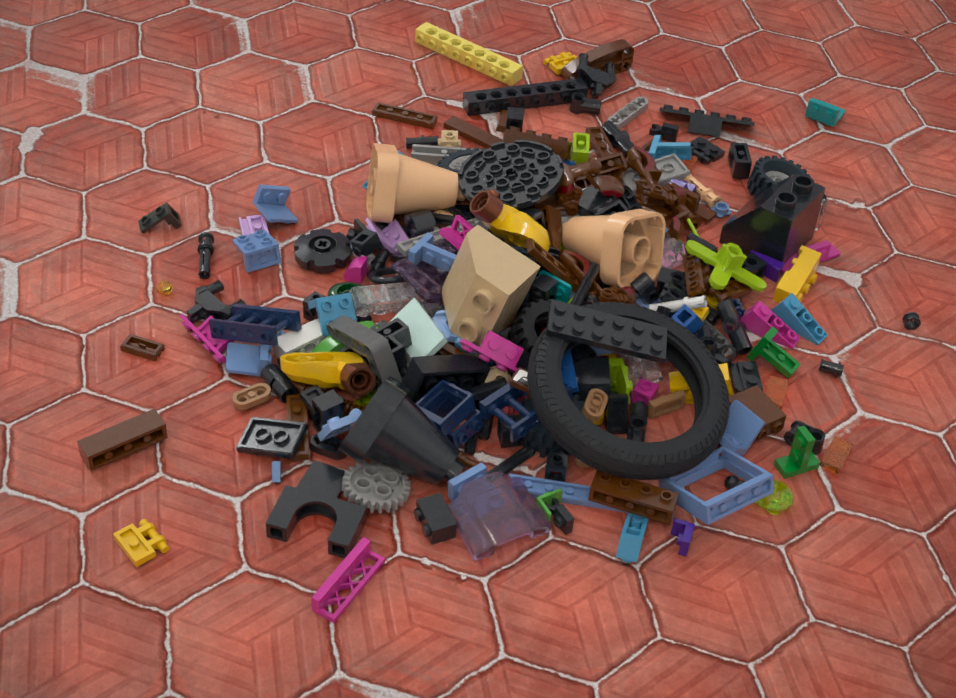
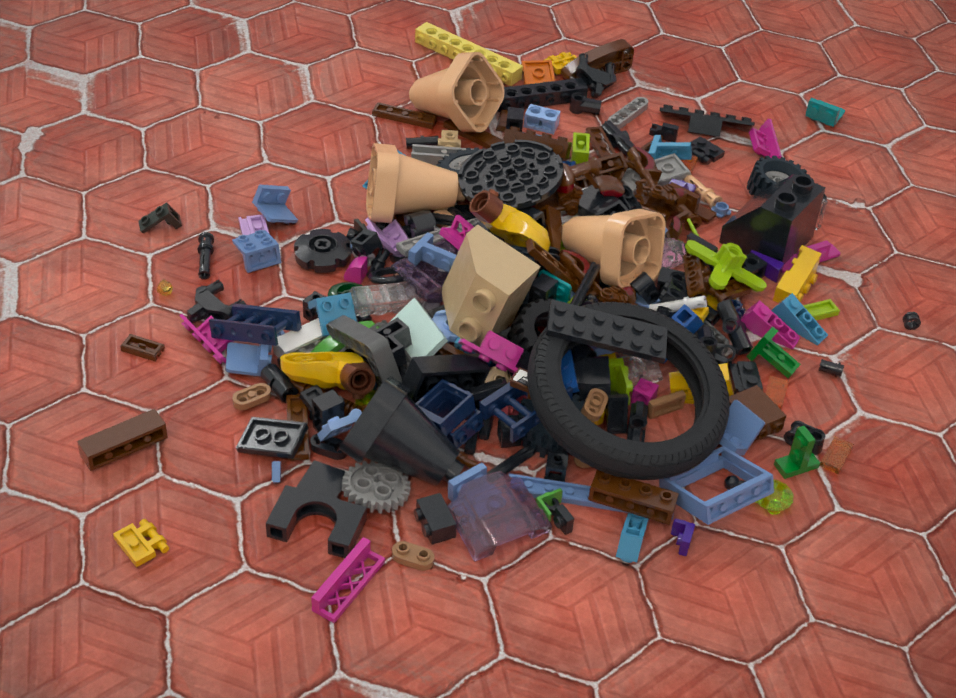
(412, 555): none -> medium nougat plate
(464, 92): none -> light nougat cone
(537, 71): none -> orange tile
(541, 119): none -> light blue brick
(739, 160): black brick -> none
(765, 140): none -> dark pink bracket
(822, 309): none -> lime tile

